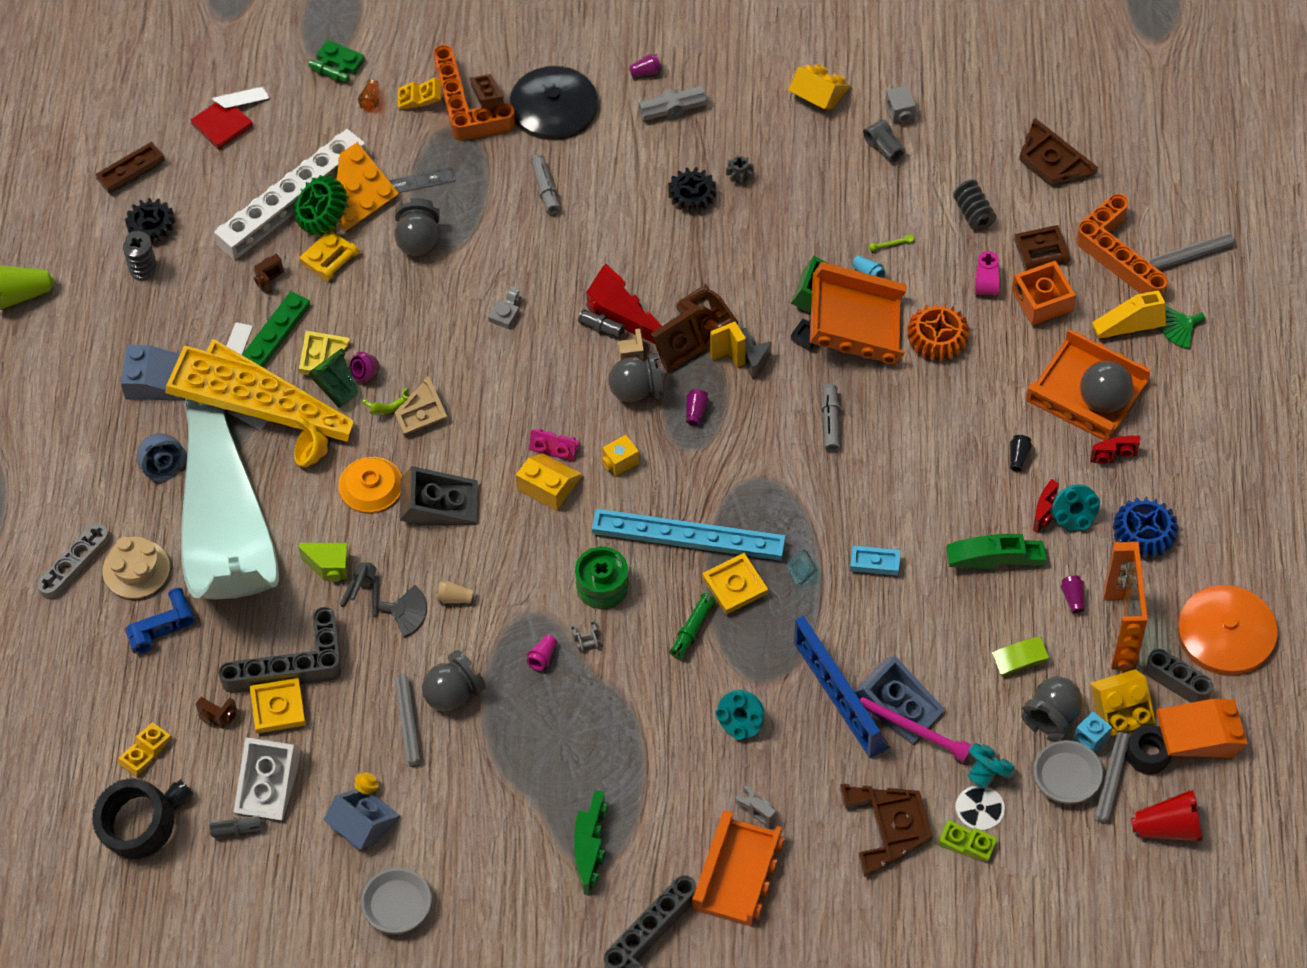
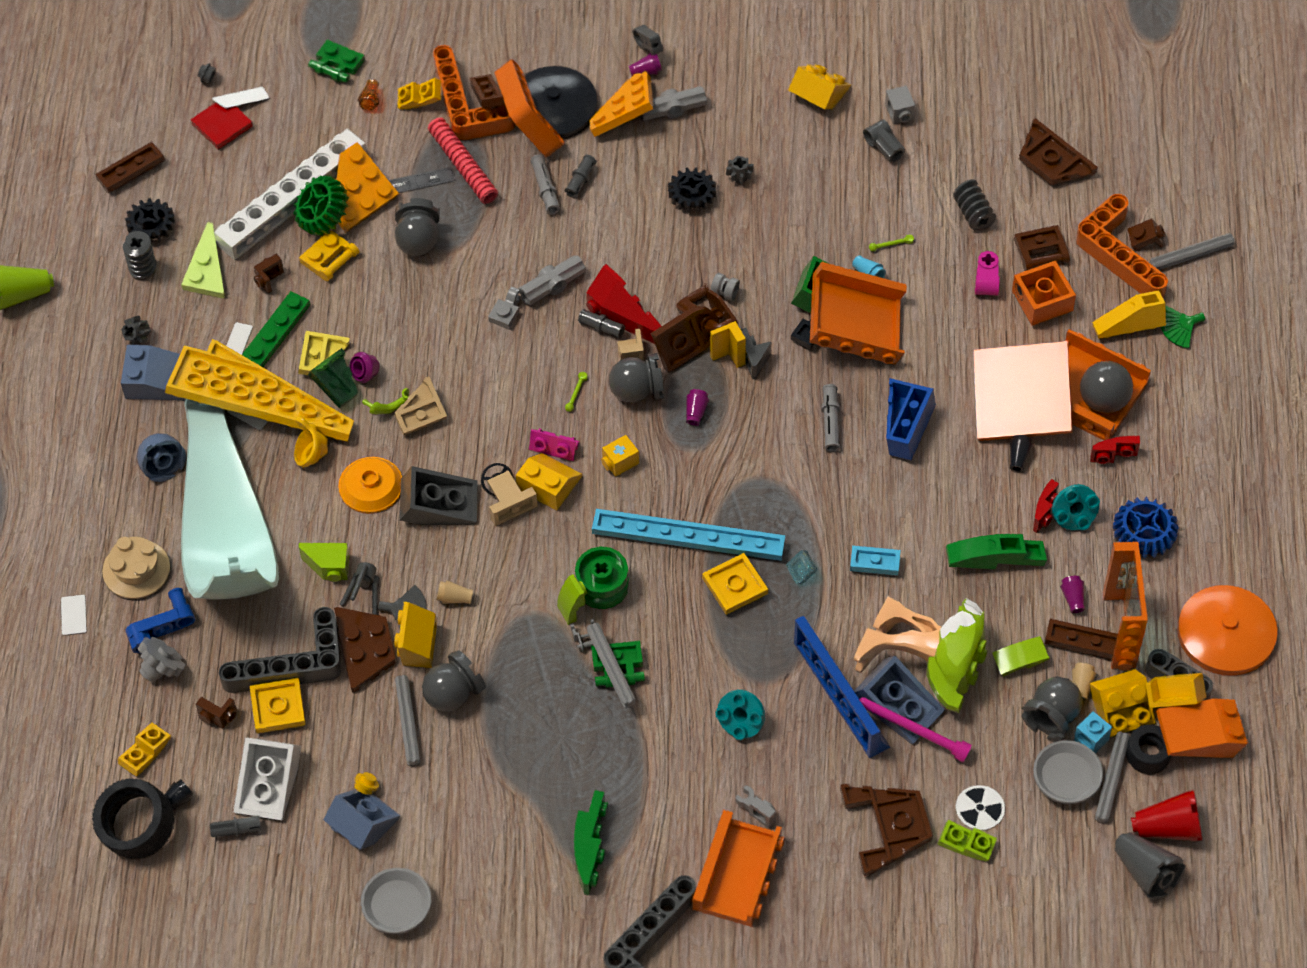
(73, 614): none -> white sticker
(77, 563): light grey beam -> none
(135, 330): none -> dark grey gear
(159, 659): none -> light grey plant
(204, 269): none -> yellowish green wing
(206, 73): none -> dark grey plate
(364, 644): none -> reddish brown wing
(416, 636): none -> yellow slope
(462, 160): none -> coral piece
(511, 499): none -> tan piece
(523, 110): none -> orange beam
(541, 654): dark pink cone -> none
(552, 280): none -> light grey piece
(571, 598): none -> lime slope
(580, 176): none -> dark grey pin
(582, 376): none -> lime hinge
(611, 665): none -> light grey axle
(626, 104): none -> light orange plate
(628, 657): none -> green plate
(647, 39): none -> dark grey piece
(687, 634): green pin -> none
(725, 286): none -> light grey wheel
(907, 416): none -> blue wedge
(949, 650): none -> animal
(950, 339): orange gear -> none
(987, 766): teal plate -> none
(1023, 391): none -> tile
(1081, 638): none -> reddish brown plate
(1082, 676): none -> tan cone
(1146, 234): none -> reddish brown bracket
(1149, 864): none -> dark grey cone
(1176, 690): none -> yellow panel

